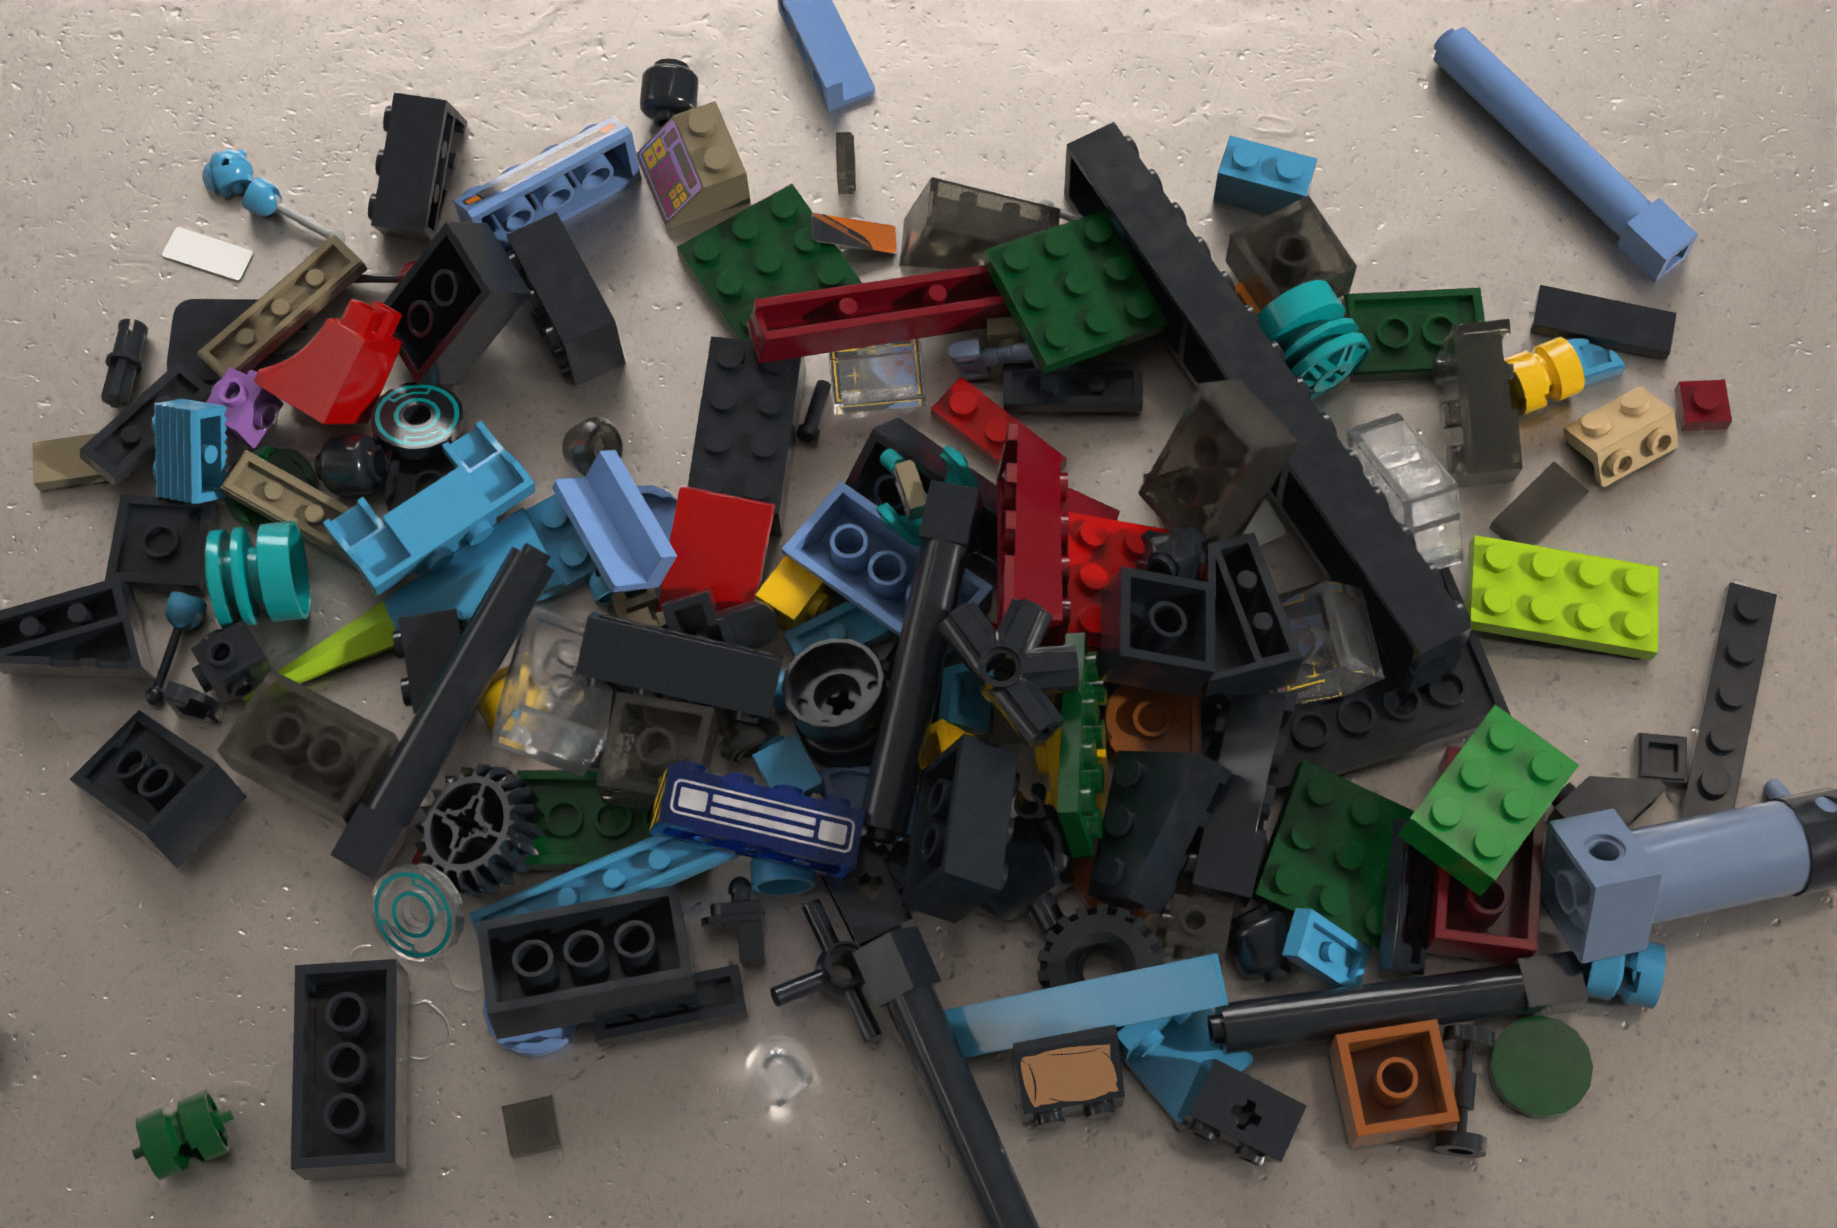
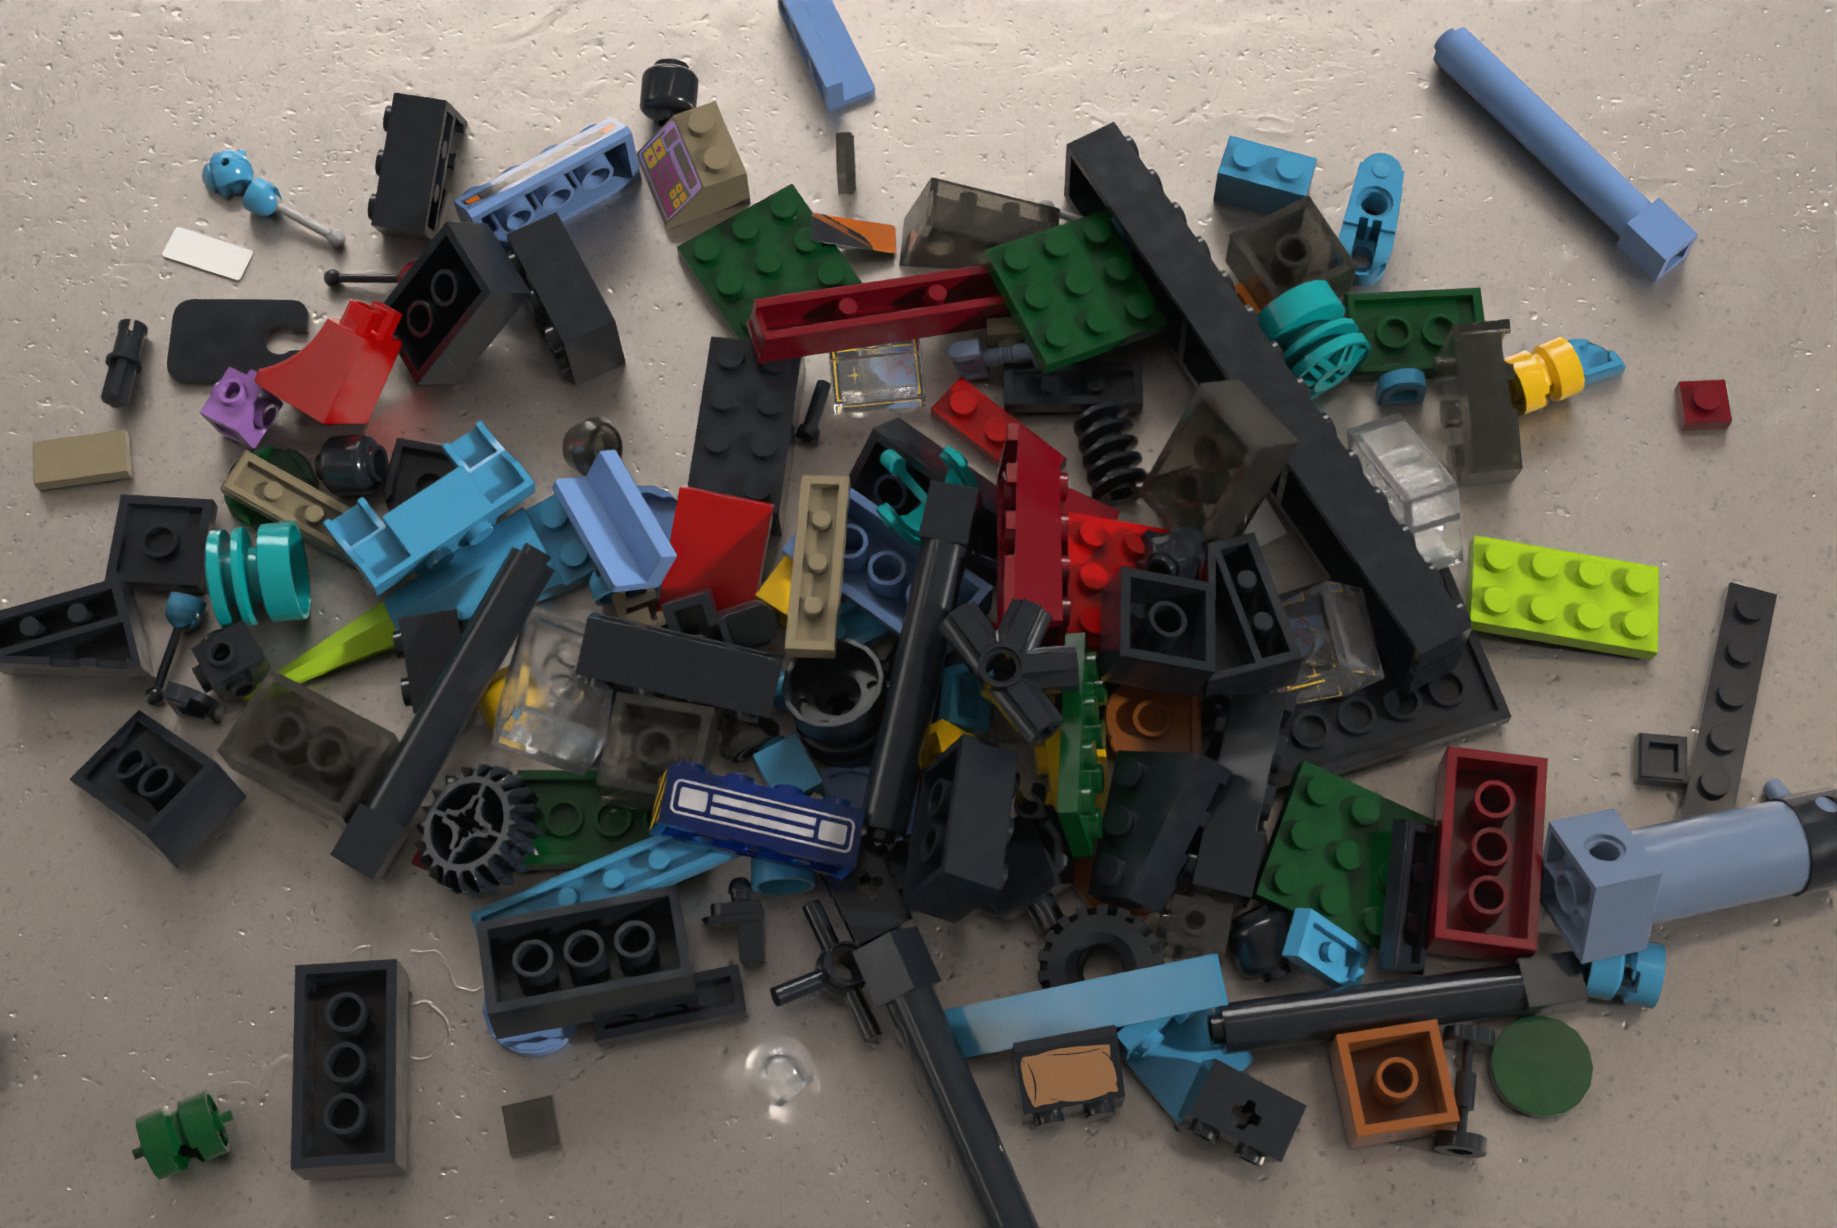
(129, 436): black plate -> none
(189, 450): dark azure brick -> none
(284, 309): dark tan tile -> none
(399, 926): clear tile -> none
(411, 401): black tile -> none
(818, 567): none -> dark tan plate
(910, 489): dark tan tile -> none
(1108, 453): none -> black piece
(1378, 190): none -> dark azure piece
(1401, 387): none -> dark azure tile
(1488, 800): green brick -> none
(1540, 507): clear smoke tile -> none
(1603, 322): black tile -> none
(1624, 434): tan bracket -> none
(1626, 795): black slope -> none

